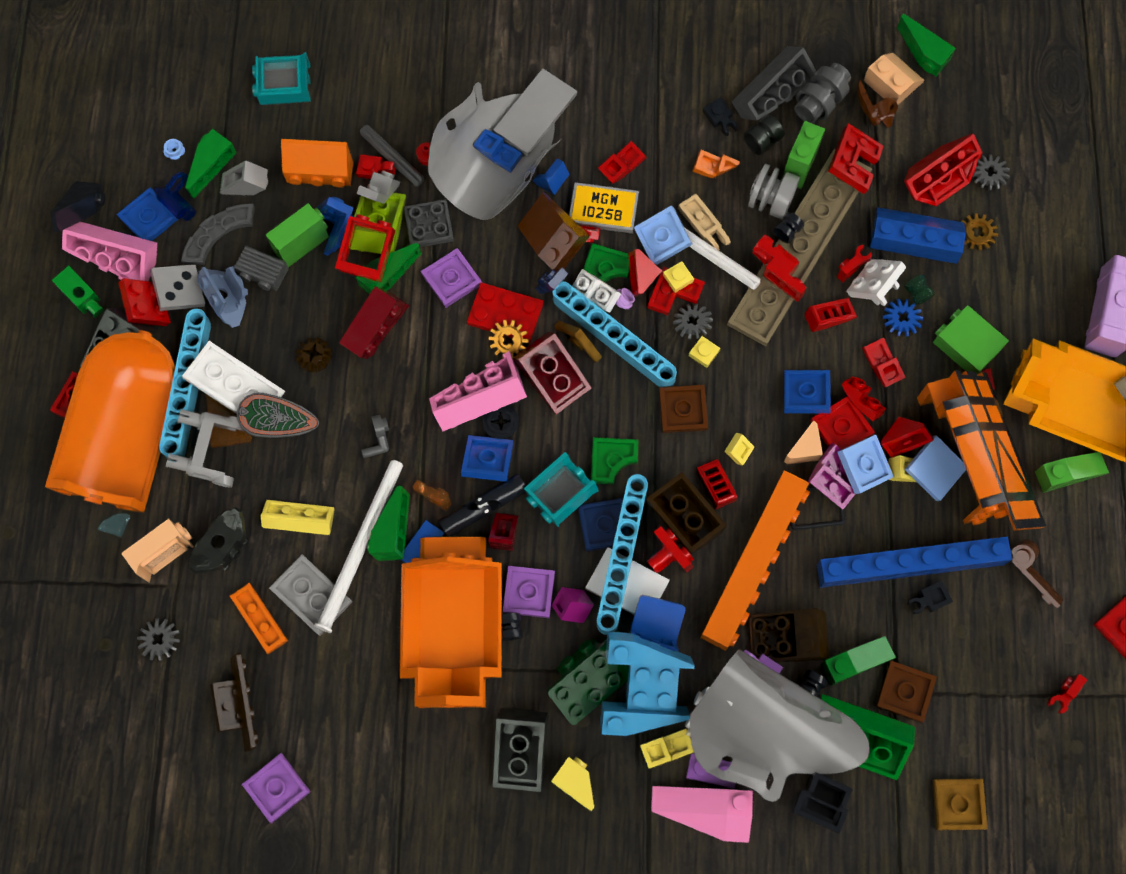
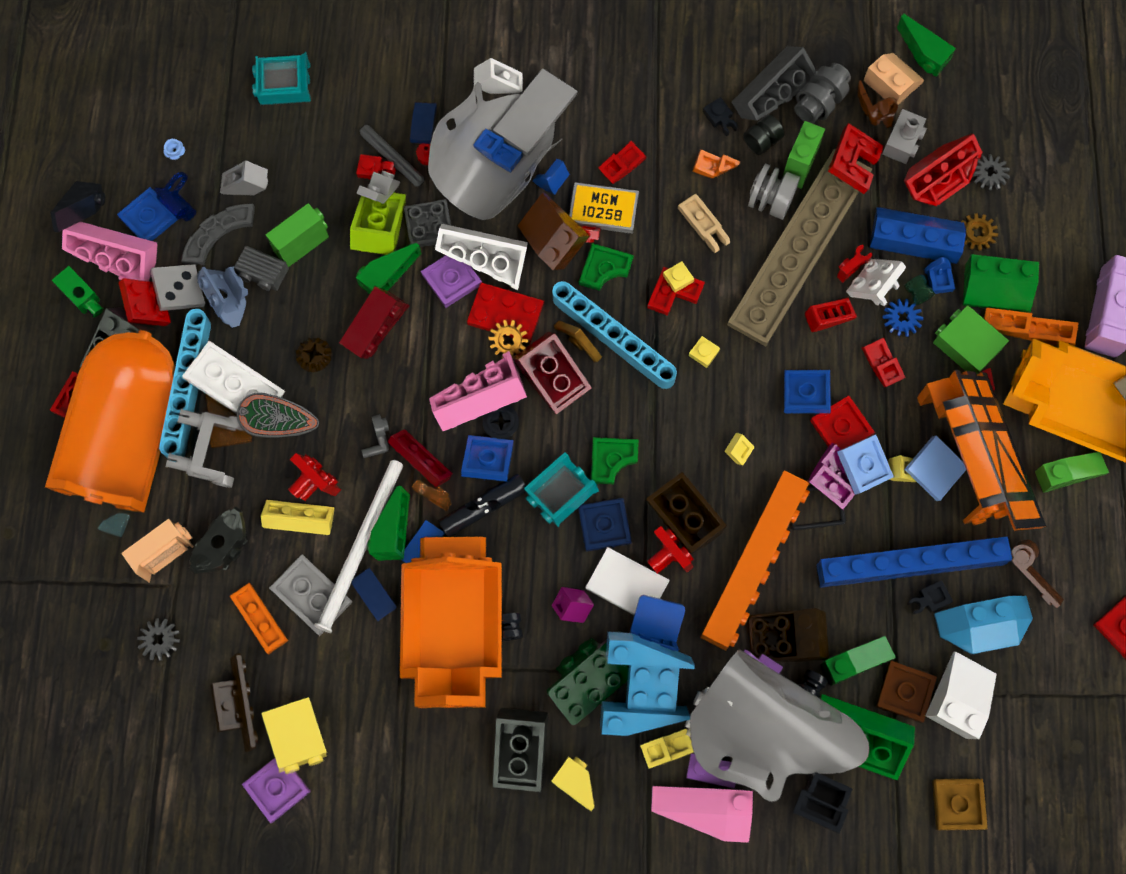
(210, 157): green slope -> none
(294, 736): none -> light yellow brick
(312, 478): none -> red plate
(316, 162): orange slope -> none
(337, 213): blue bracket -> none
(357, 270): red window -> none
(373, 594): none -> dark blue slope
(420, 458): none -> dark red plate
(423, 123): none -> dark blue slope
(484, 252): none -> white wedge
(497, 78): none -> white slope
(503, 532): dark red slope -> none
(529, 591): medium lavender tile -> none
(550, 280): dark blue plate -> none
(596, 290): white slope -> none
(622, 542): medium azure beam -> none
(626, 299): lavender plate -> none
(642, 272): slope -> none
(663, 235): light blue tile -> none
(683, 408): reddish brown tile -> none
(691, 329): dark grey gear -> none
(723, 261): white axle -> none
(724, 500): red slope -> none
(780, 267): red plate -> none
(786, 230): black wheel -> none
(807, 448): light nougat slope -> none
(858, 394): red slope -> none
(904, 137): none -> light grey brick
(905, 436): red slope -> none
(940, 276): none -> blue tile
(963, 697): none -> white slope
(986, 624): none -> dark azure wedge
(1000, 283): none -> green slope
(1027, 327): none -> orange slope
(1071, 687): red plate -> none

